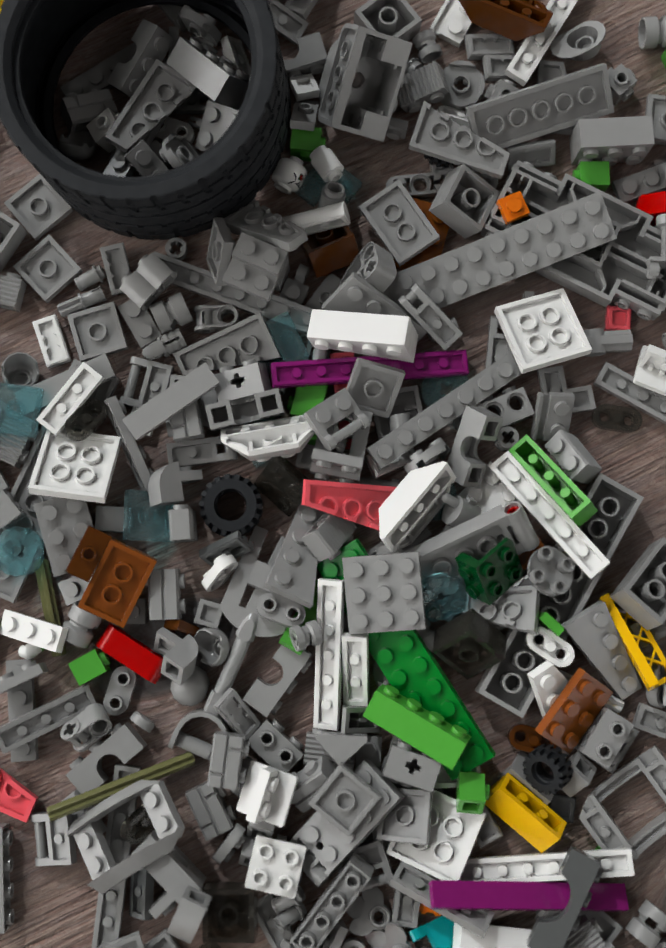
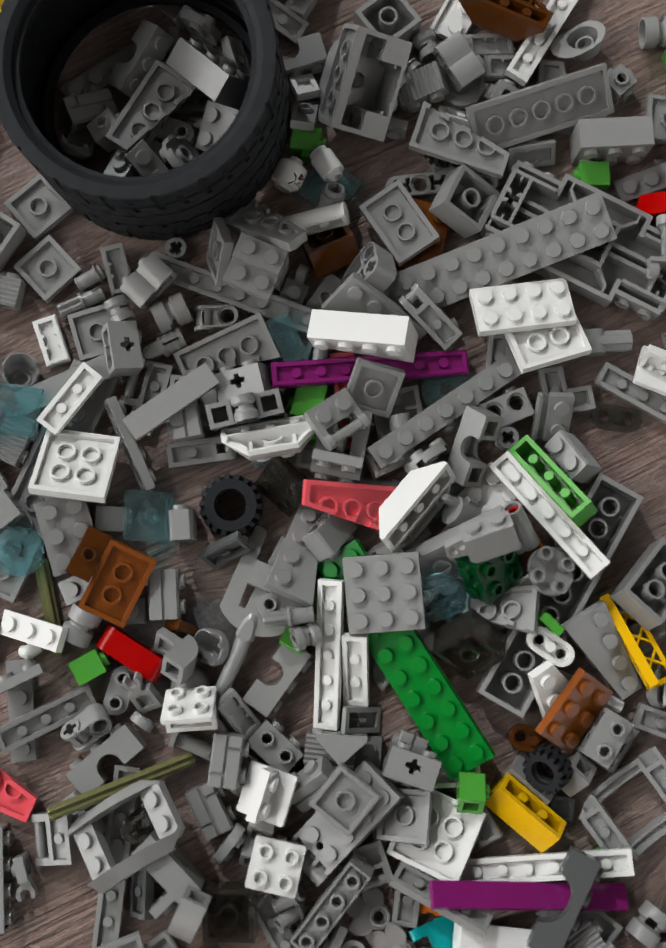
(23, 871): none -> light grey plate
(83, 420): clear smoke plate -> none
(118, 360): none -> light grey brick
(119, 309): none -> light grey wheel
(140, 323): light grey plate -> none
(142, 695): none -> light grey plate
(167, 482): light grey brick -> none
(190, 709): none -> white bracket
(208, 613): light grey plate -> none
(220, 572): white plate -> none
(244, 407): none -> light grey wheel
(288, 616): none -> light grey axle
(417, 726): bright green brick -> none
(459, 60): none -> light grey brick
(484, 539): none -> light grey hinge
(513, 207): orange plate -> none
(522, 307): none -> white plate
(617, 318): coral tile -> none

